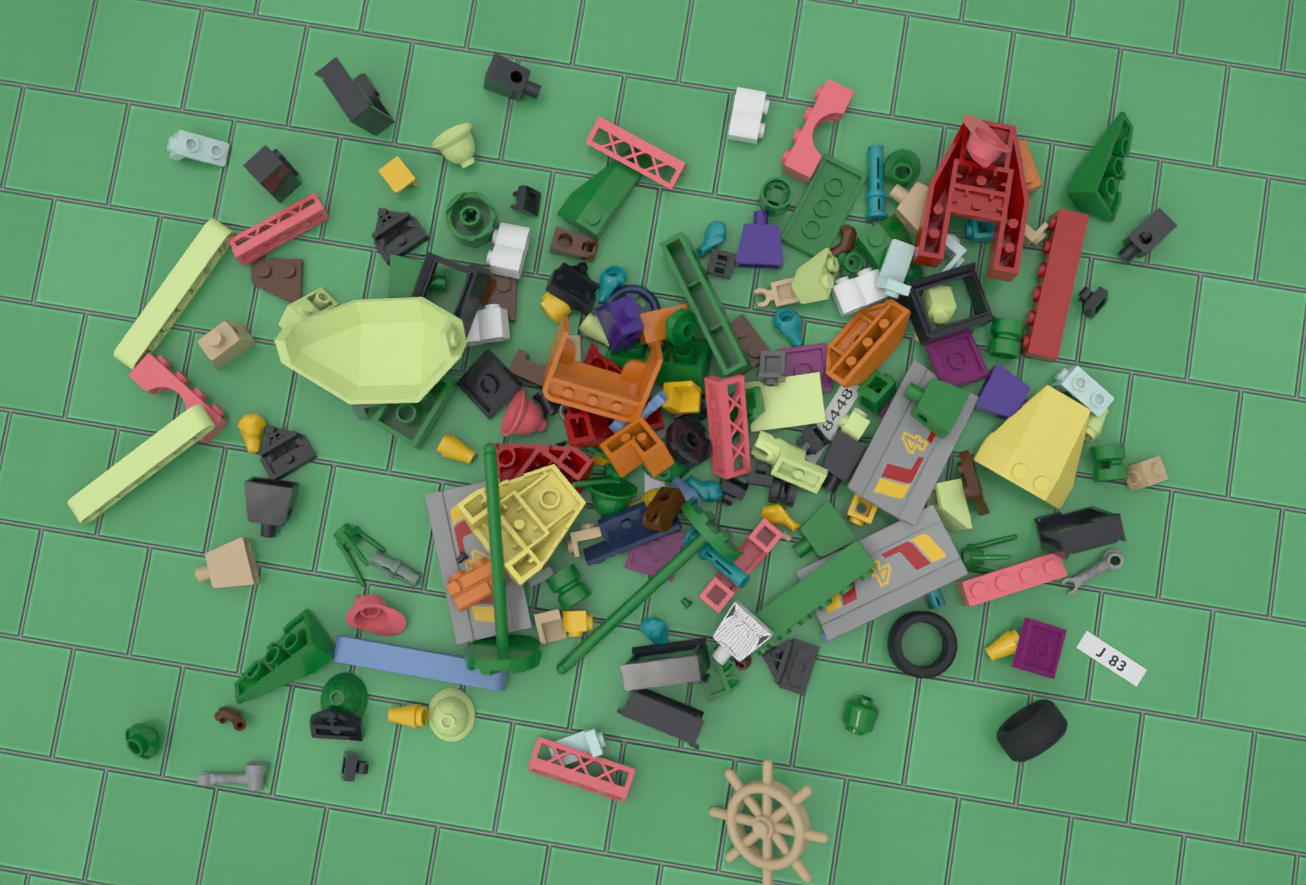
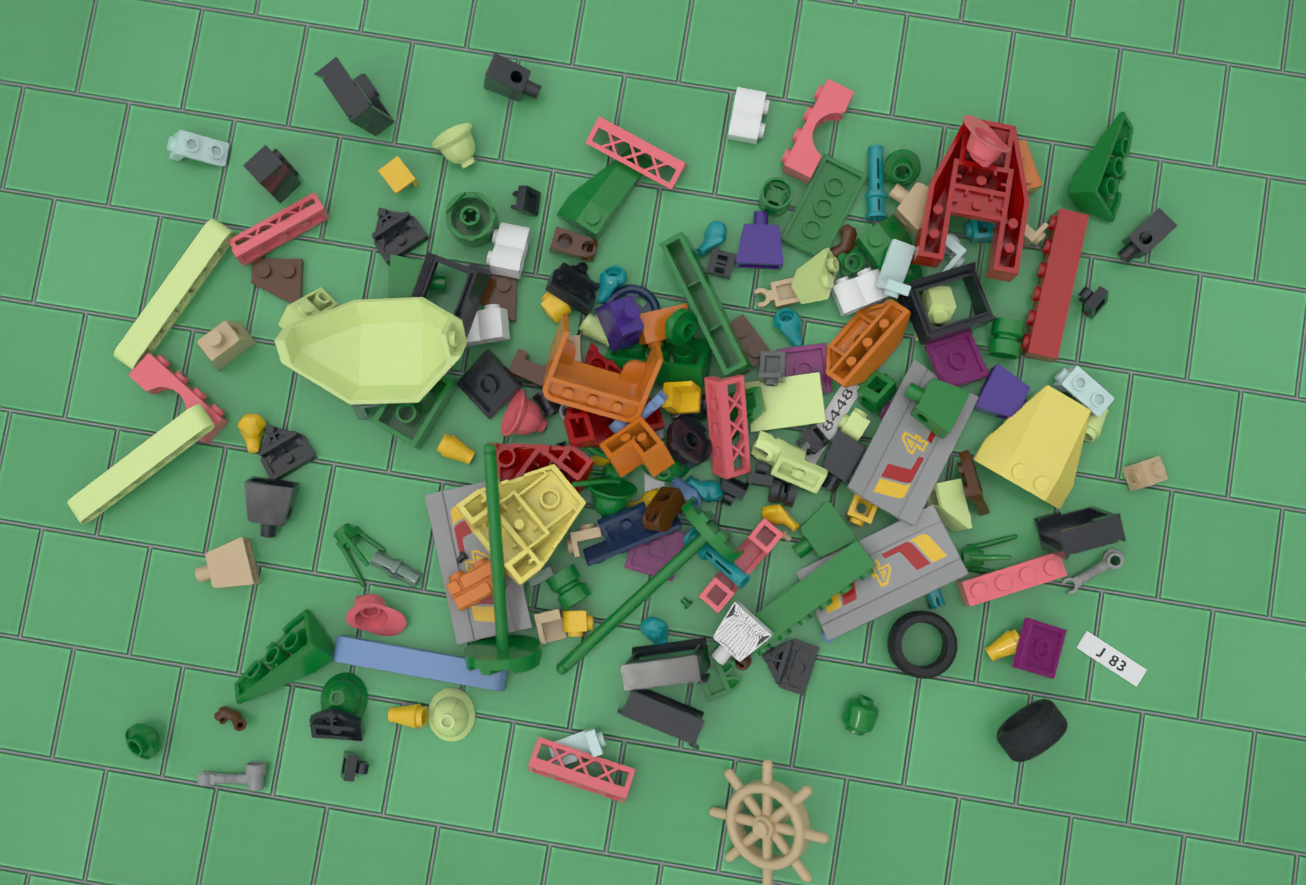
(1109, 453): green wheel -> none

